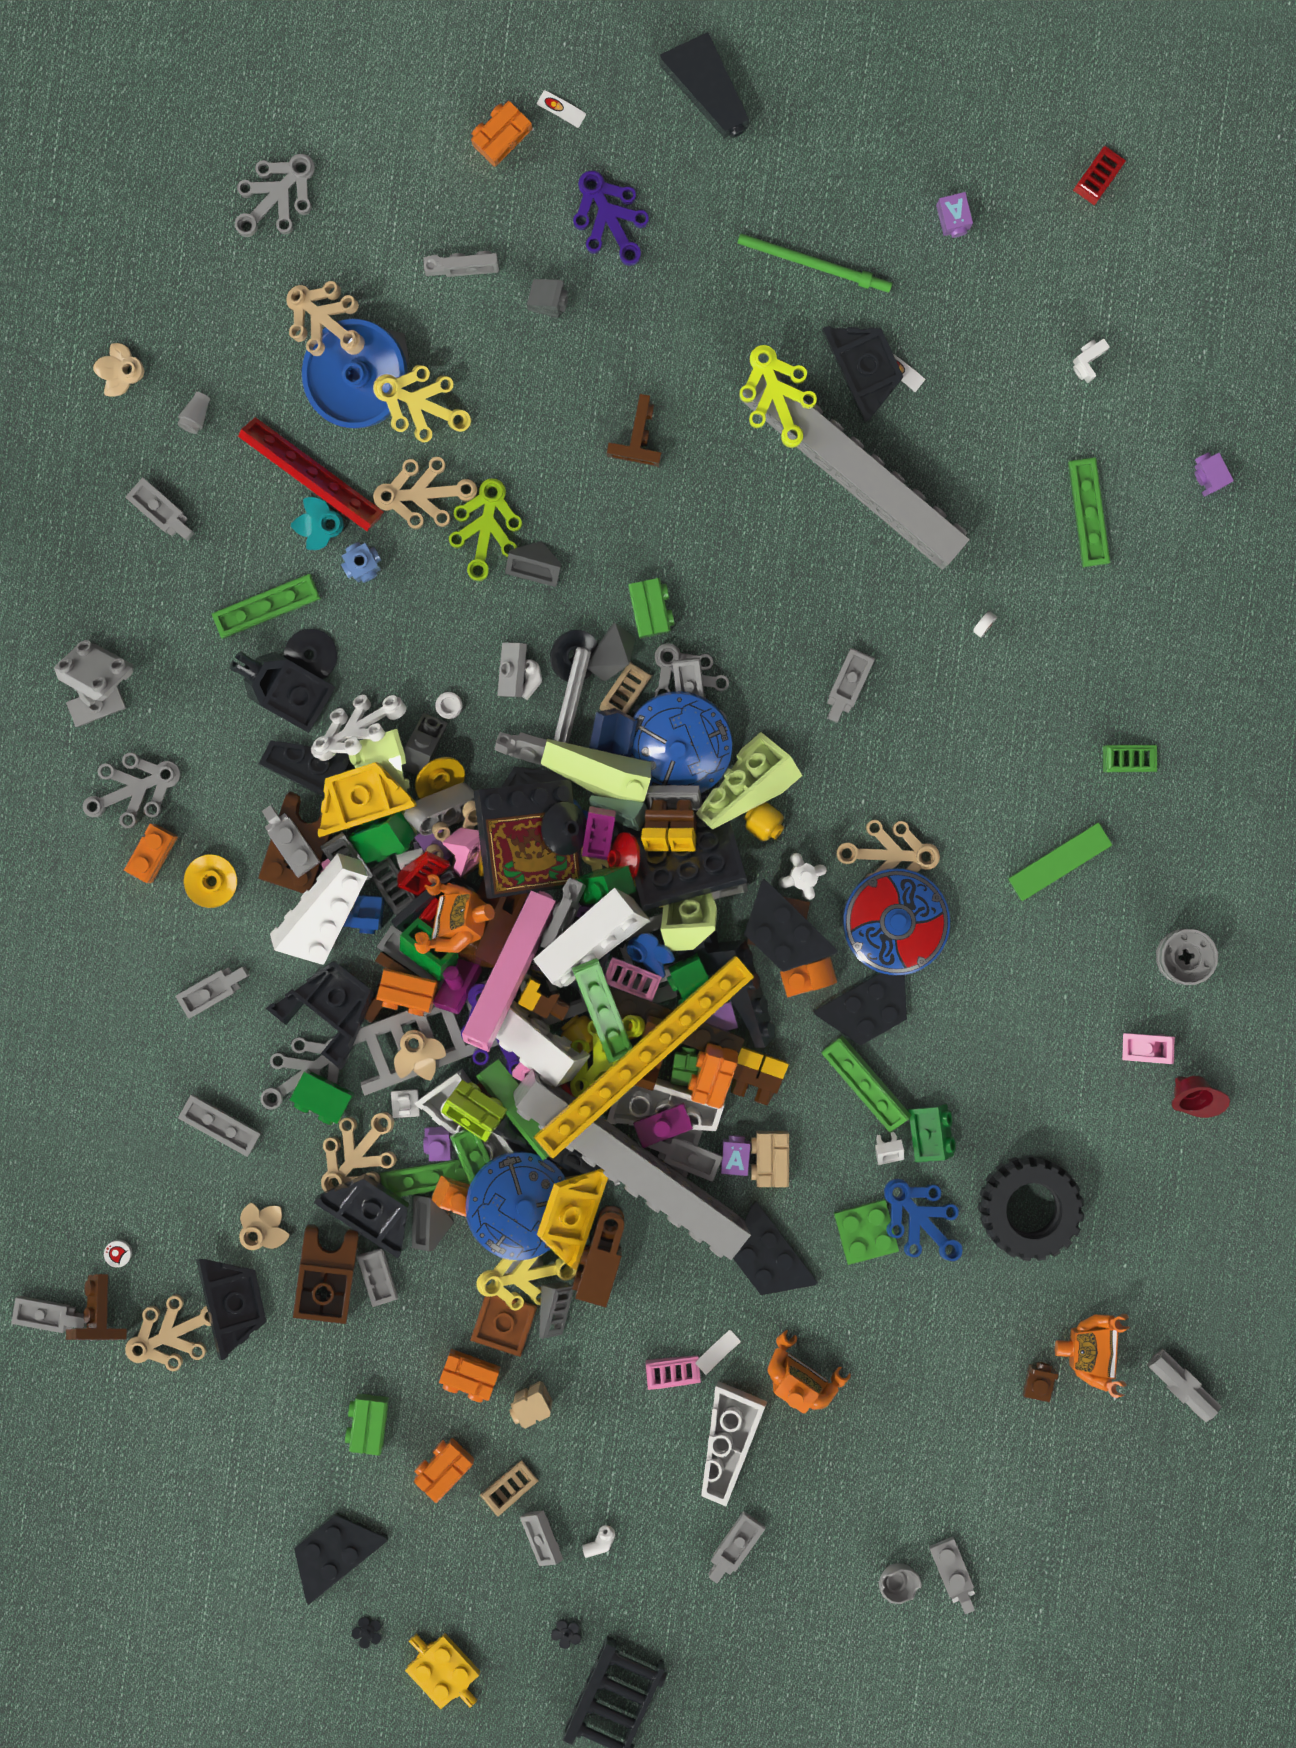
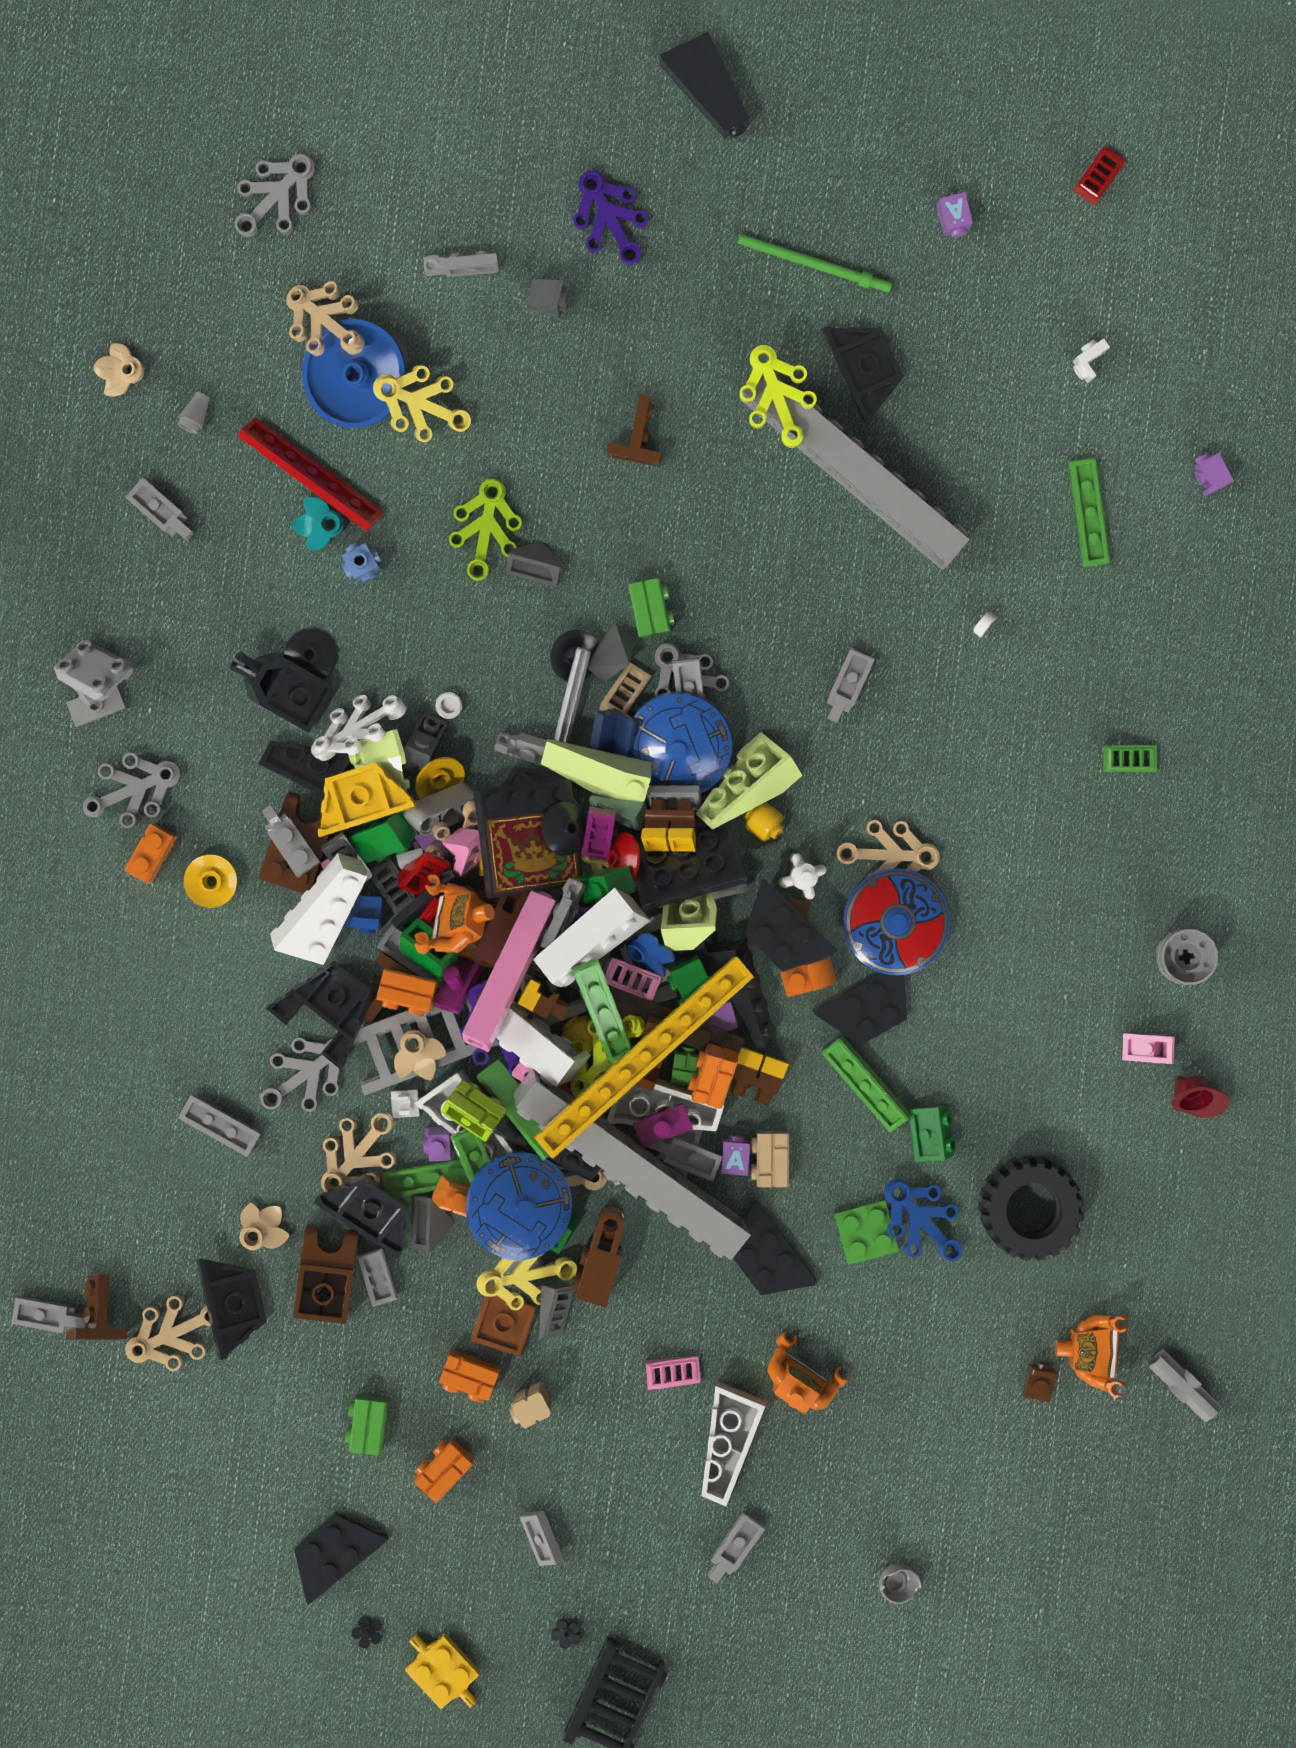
(118, 1253): white tile -> none
(211, 990): light grey hinge -> none
(266, 606): bright green tile -> none
(321, 1097): green brick -> none
(420, 493): tan plant -> none
(499, 1509): tan slope -> none
(500, 133): orange brick -> none
(512, 669): light grey plate -> none
(532, 677): white arm -> none
(561, 108): white sticker -> none
(571, 1215): yellow wing -> none
(602, 1543): white arm -> none
(717, 1352): white sticker -> none
(889, 1151): white tile -> none
(910, 376): white sticker -> none
(953, 1572): light grey hinge -> none
(1059, 861): bright green tile -> none

